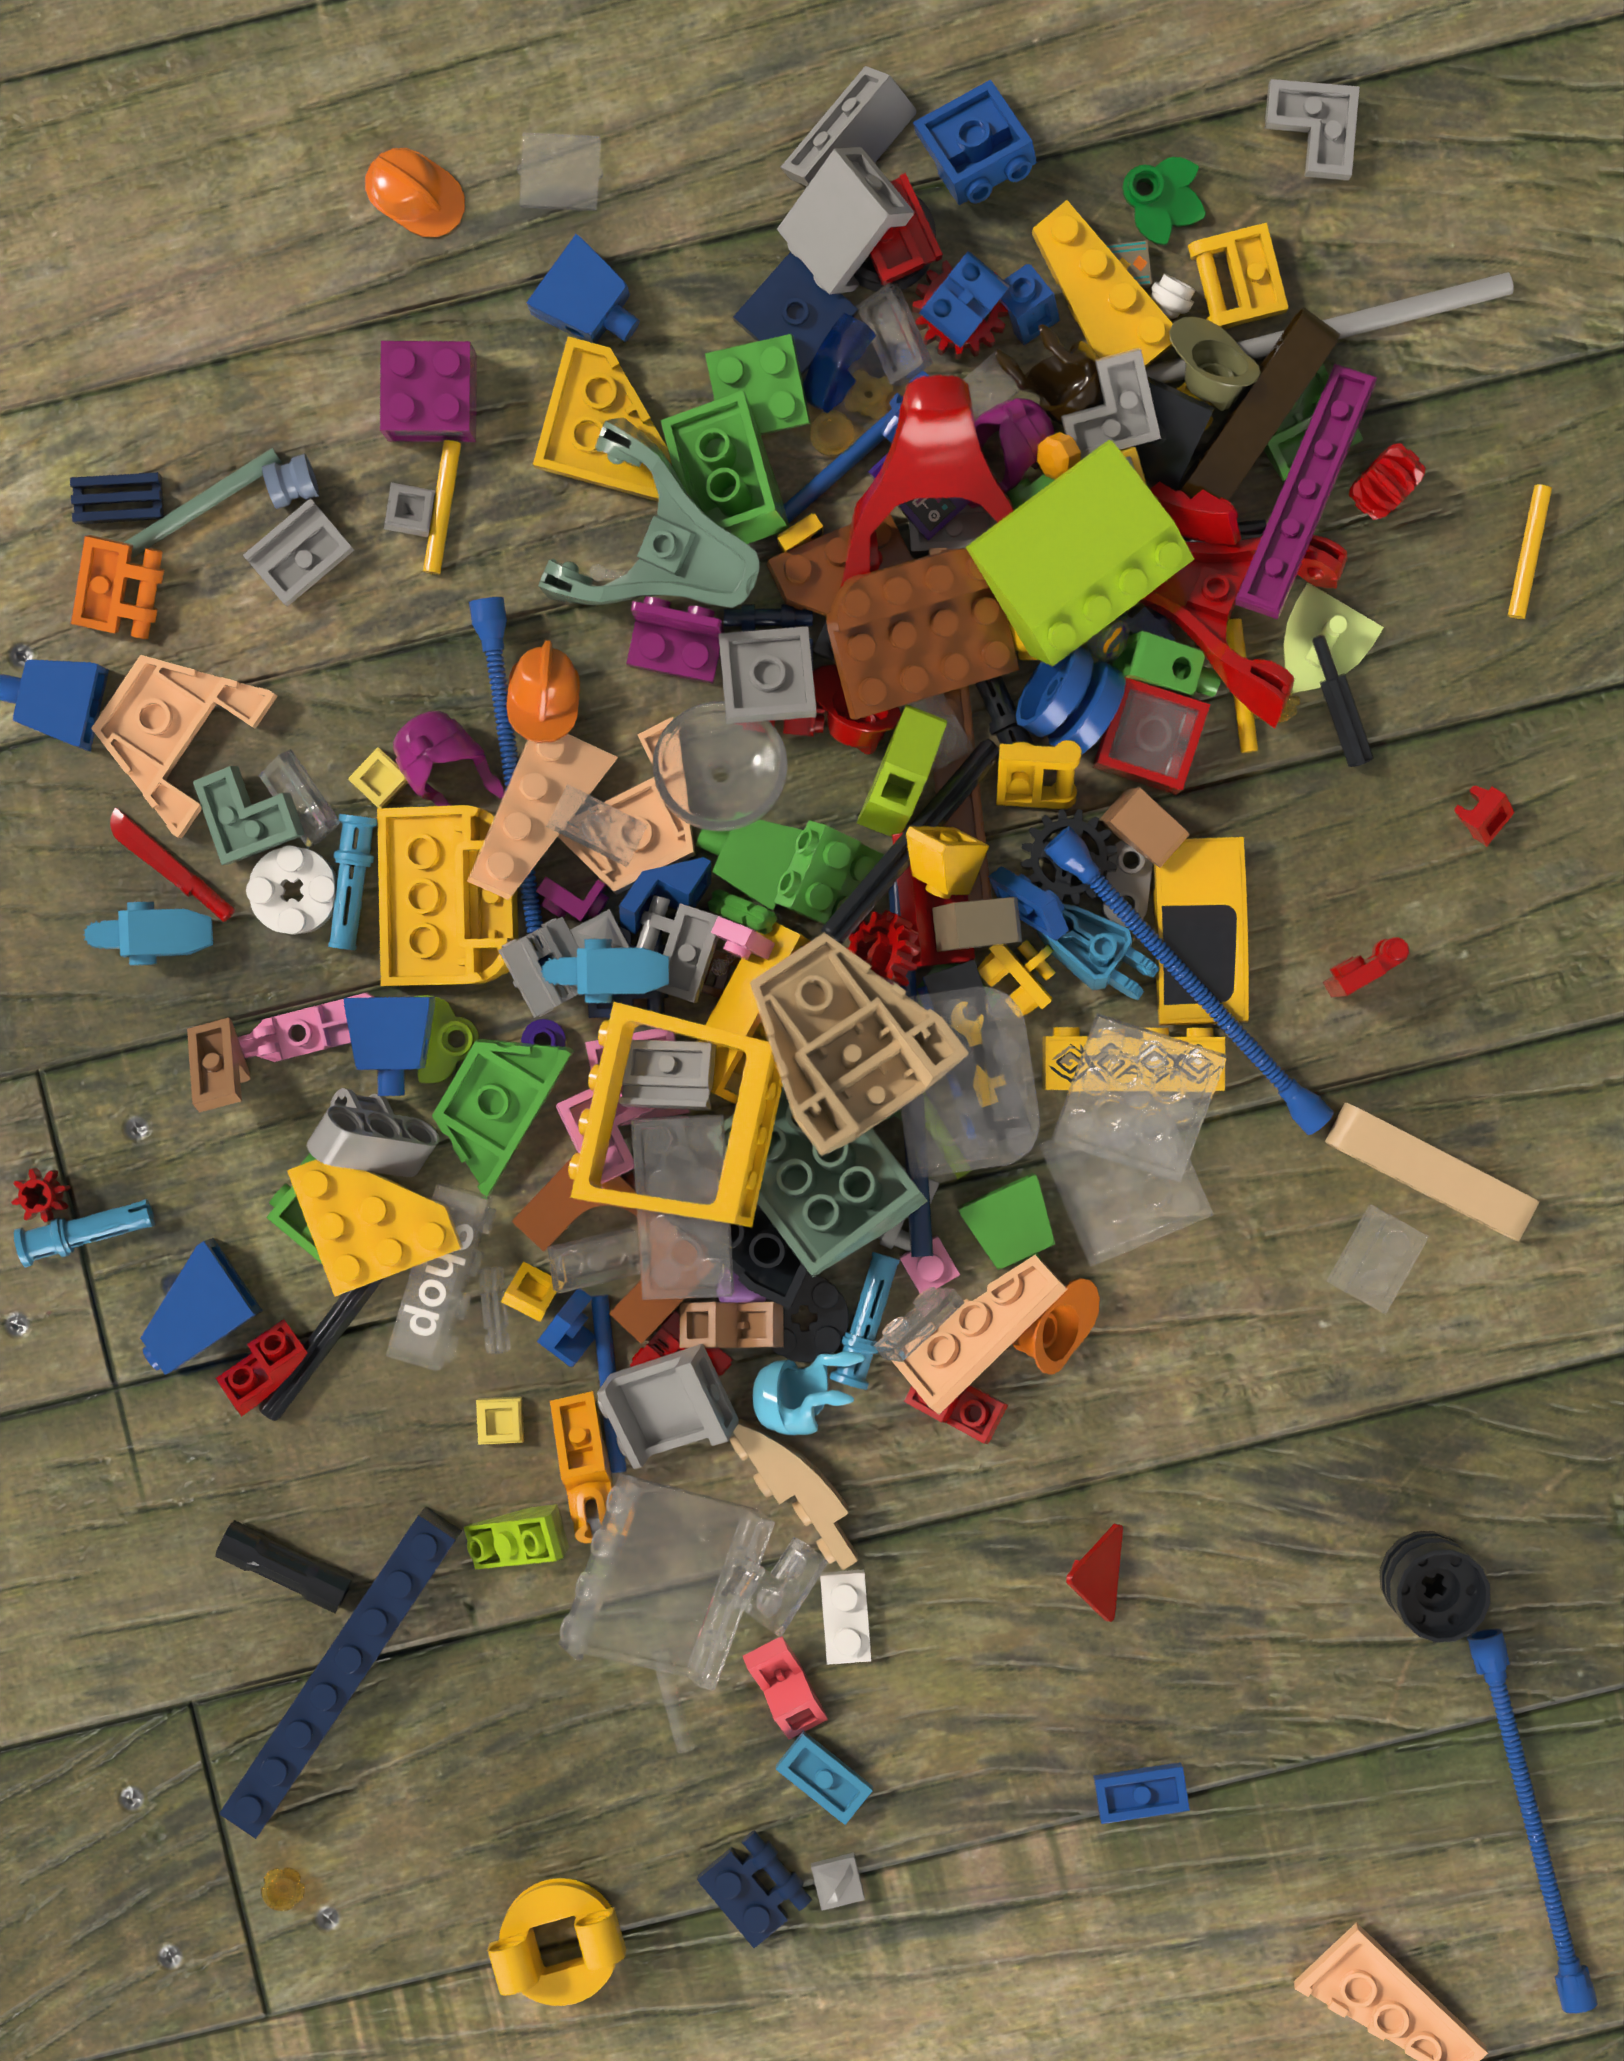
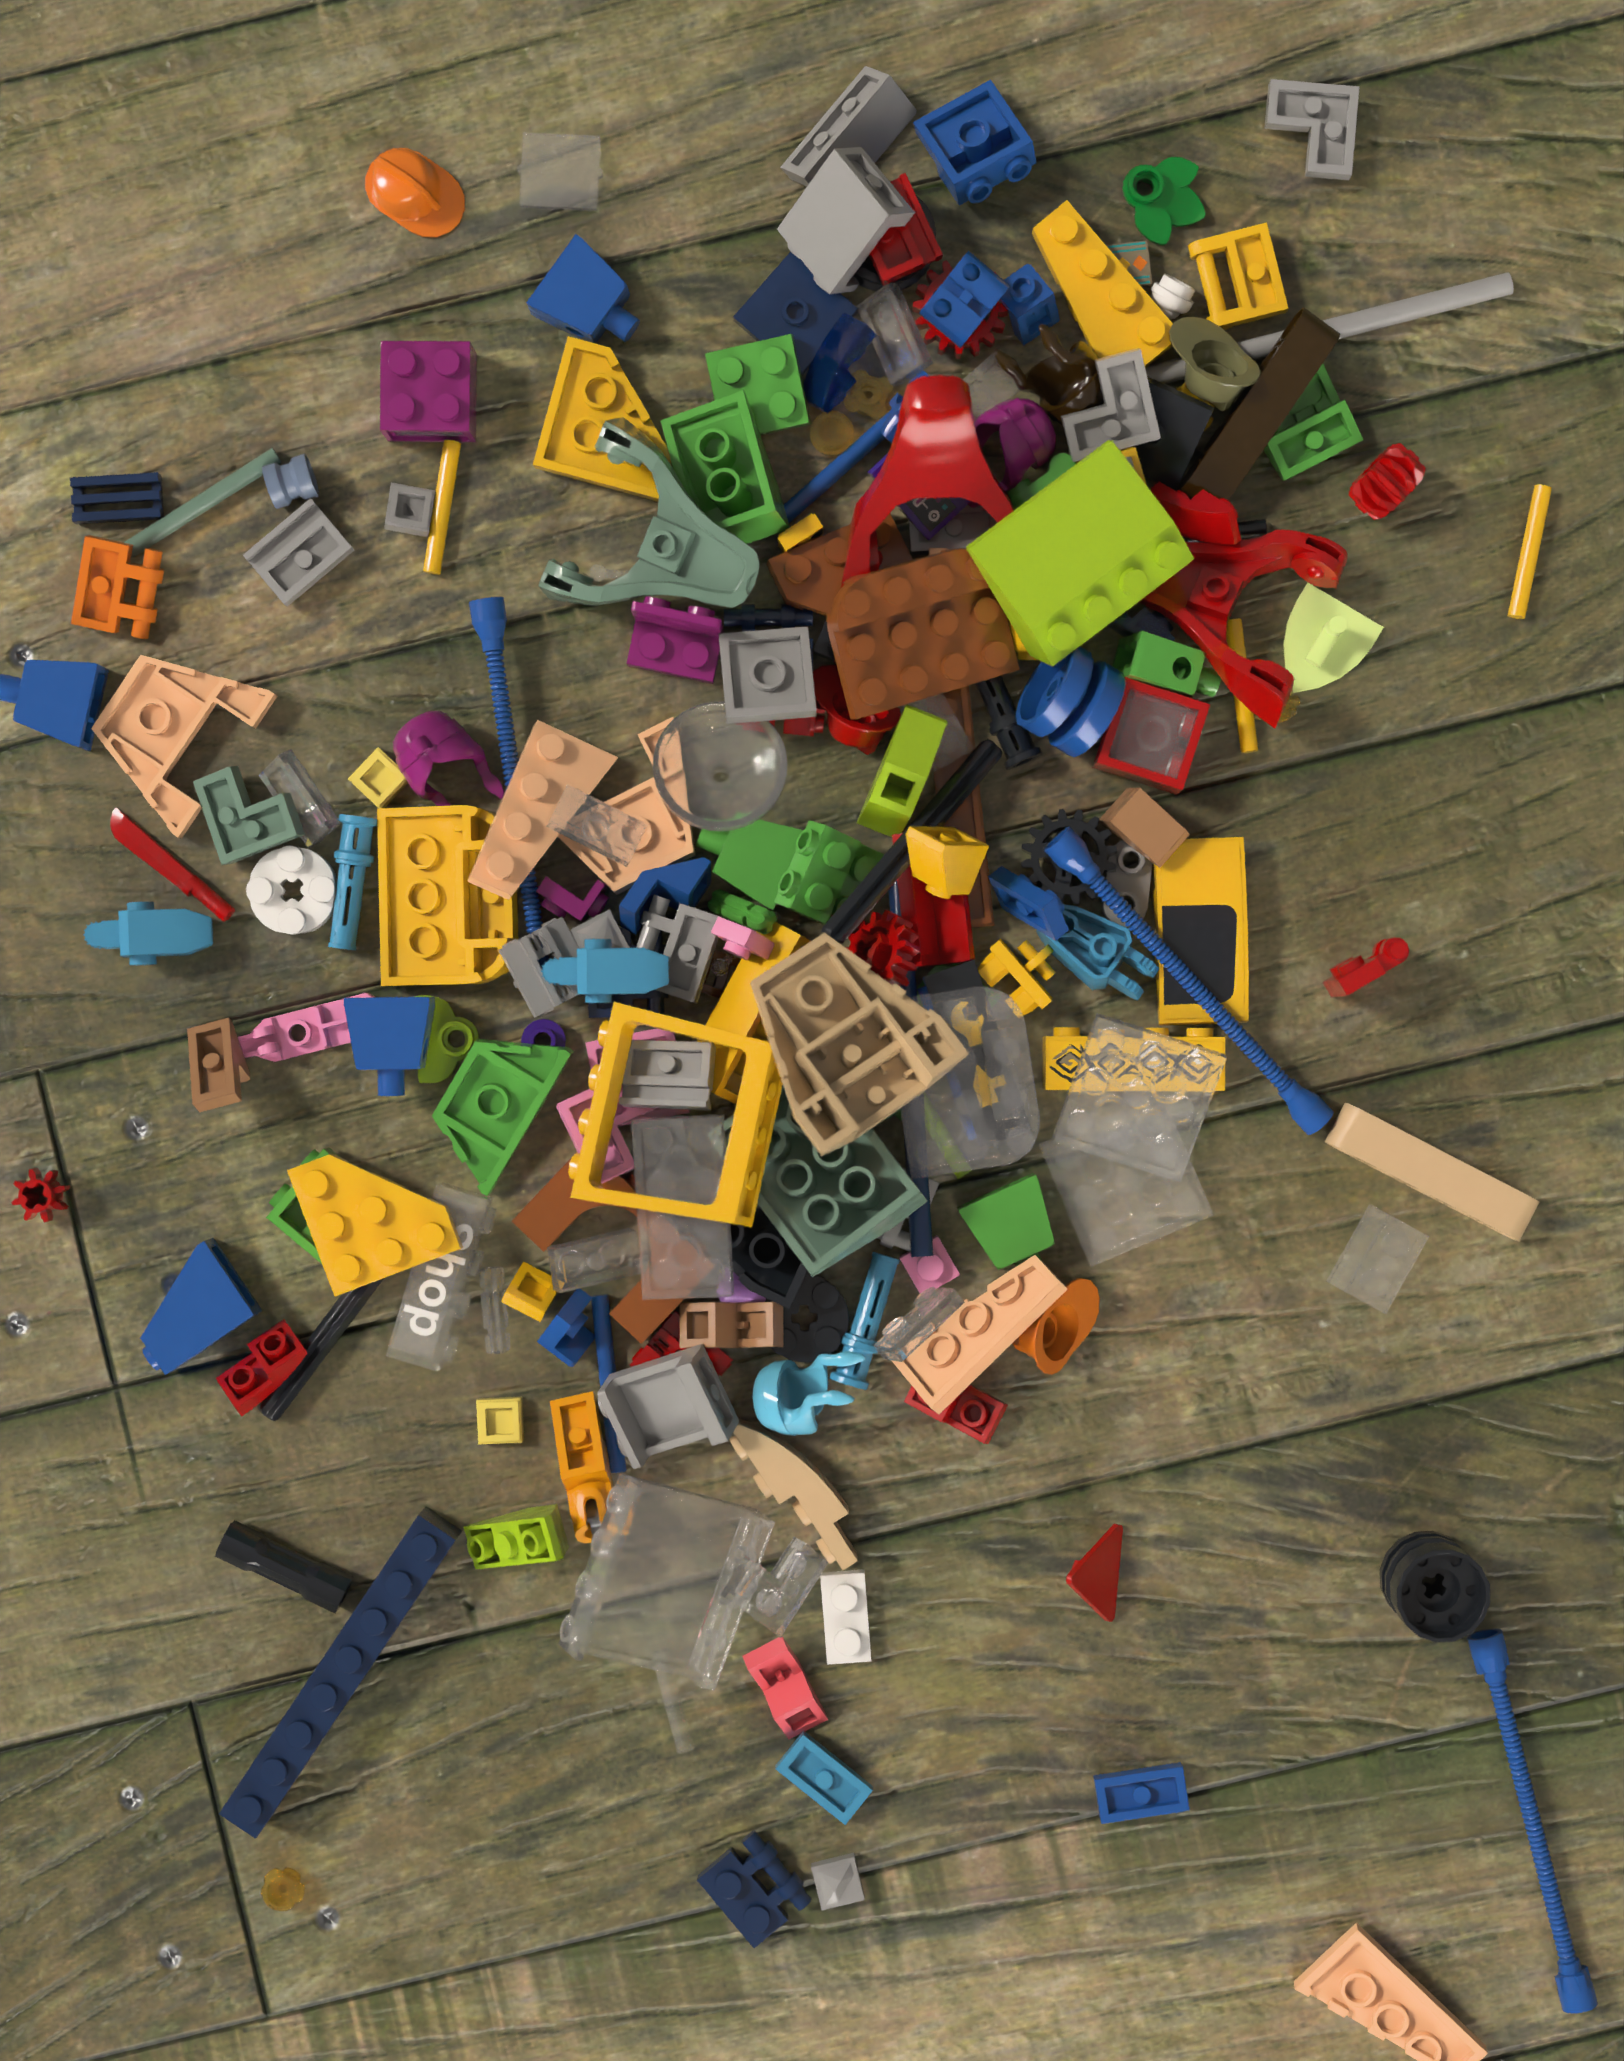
(63, 1235): dark azure pin -> none
(369, 1137): light grey piece -> none
(517, 1955): yellow piece -> none
(543, 694): orange piece -> none
(976, 924): dark tan slope -> none
(1022, 775): yellow plate -> none
(1057, 454): light orange tile -> none
(1110, 641): clear tile -> none
(1306, 491): magenta tile -> none
(1342, 708): black axle -> none
(1488, 815): red tile -> none

